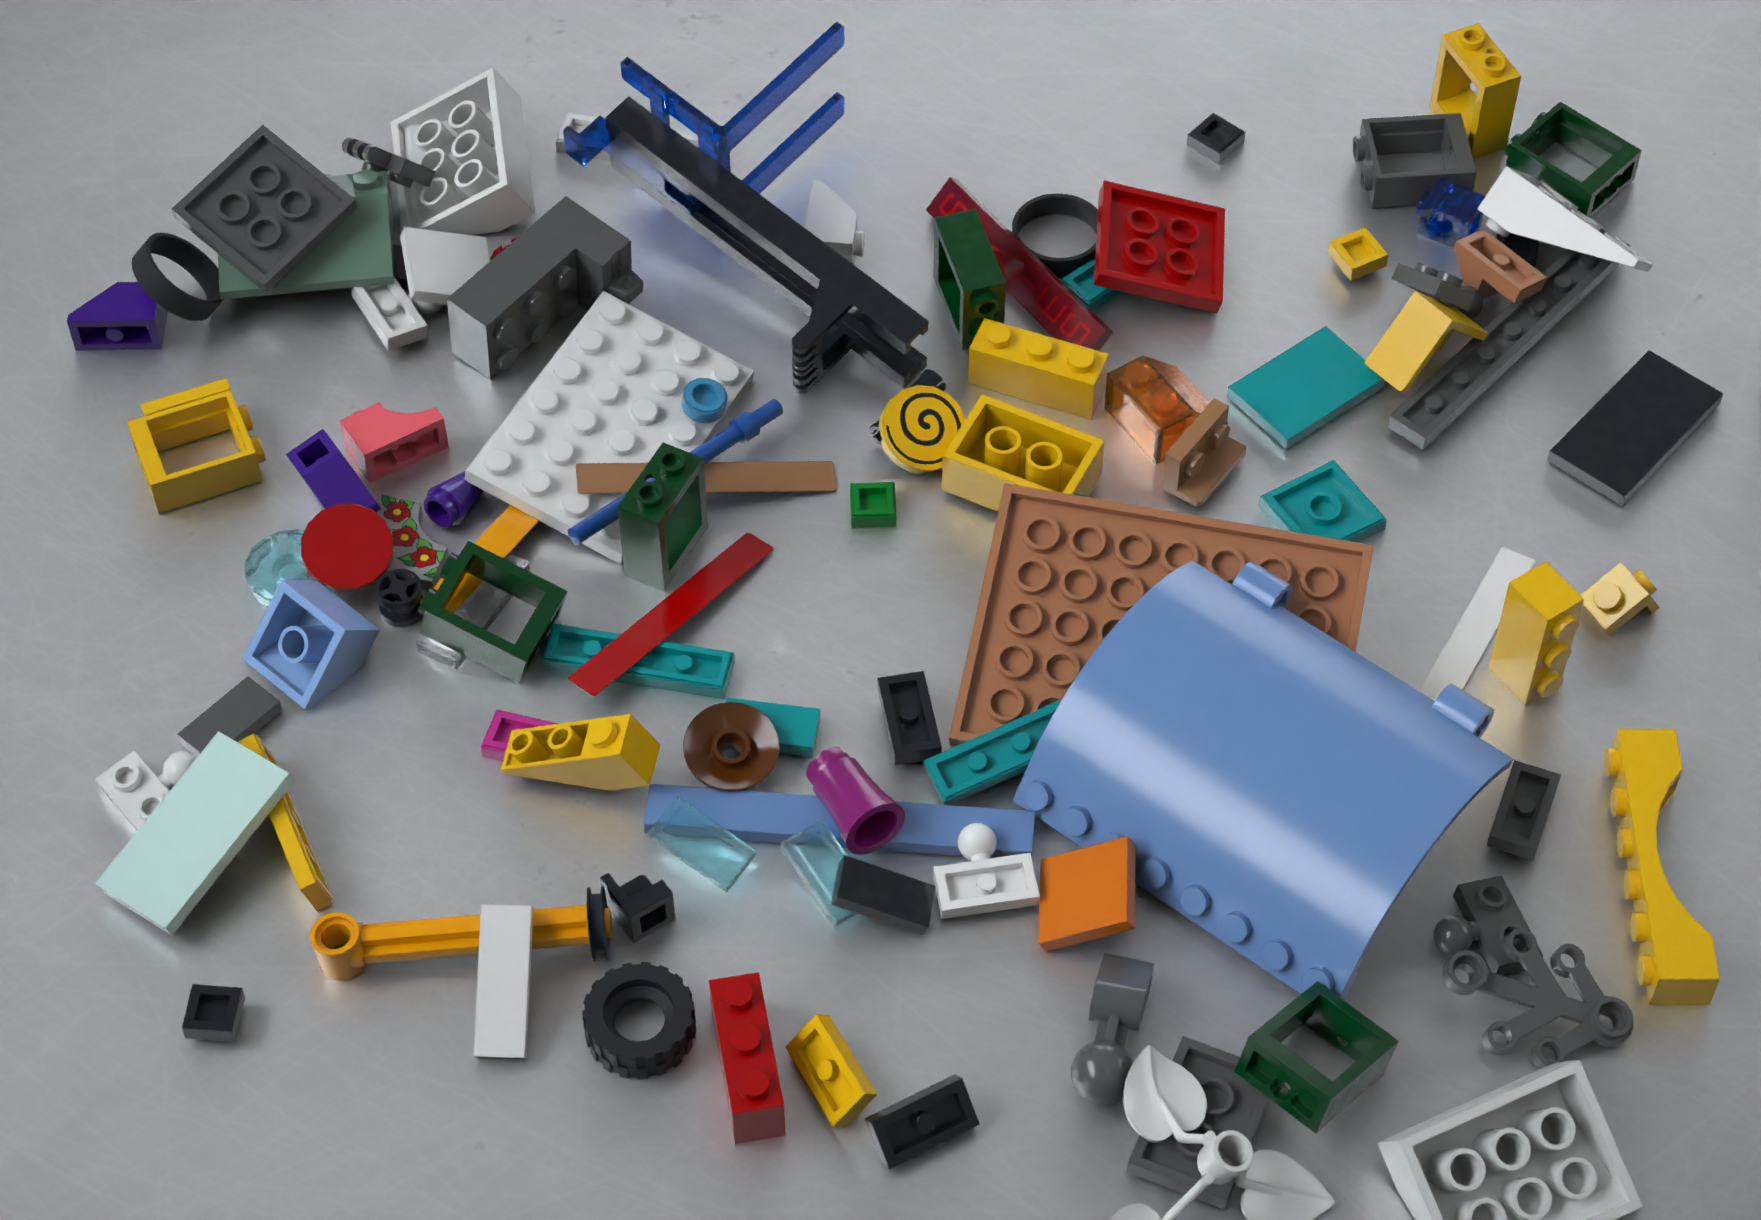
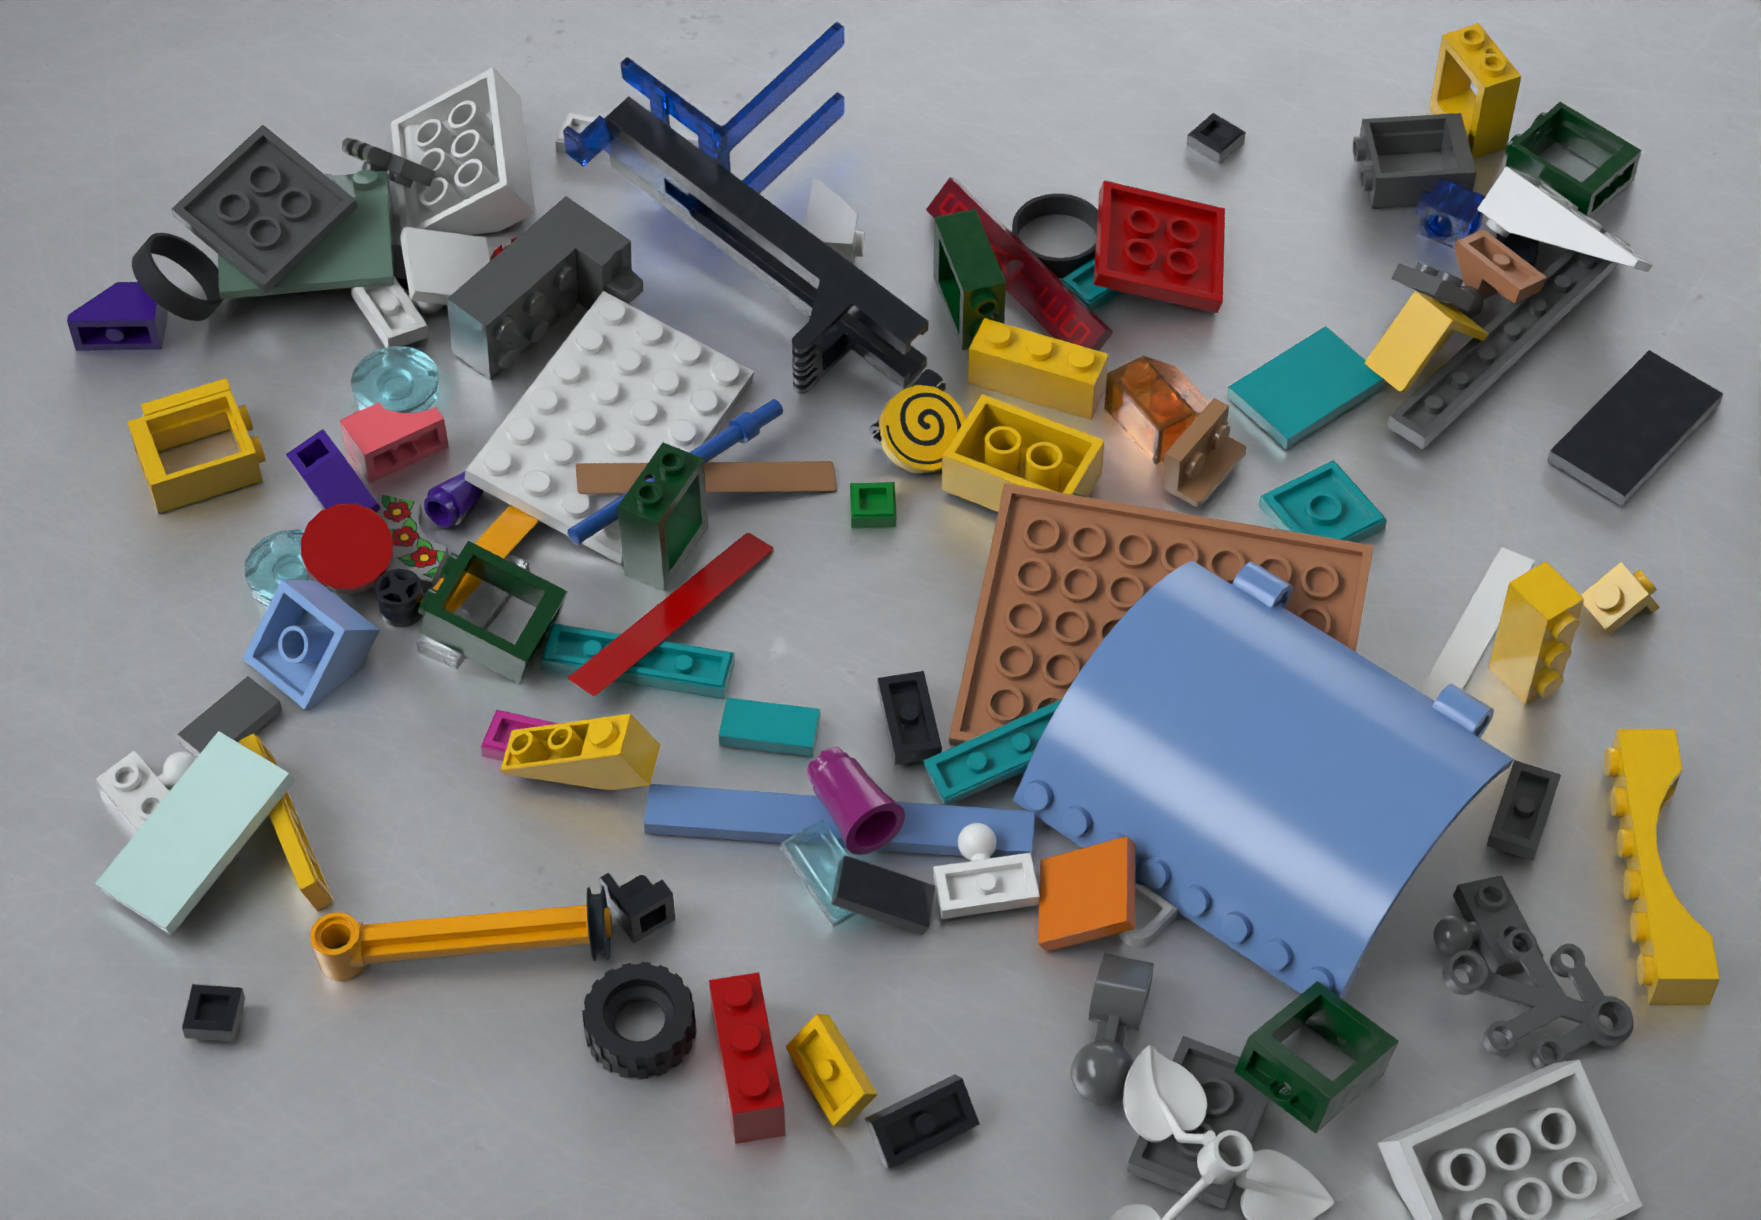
(397, 378): none -> clear light blue tile
(503, 981): white tile -> none
(702, 843): clear light blue tile -> none
(704, 400): dark azure tile -> none
(731, 727): reddish brown dish -> none
(1151, 917): none -> white tile
(1357, 253): yellow plate -> none

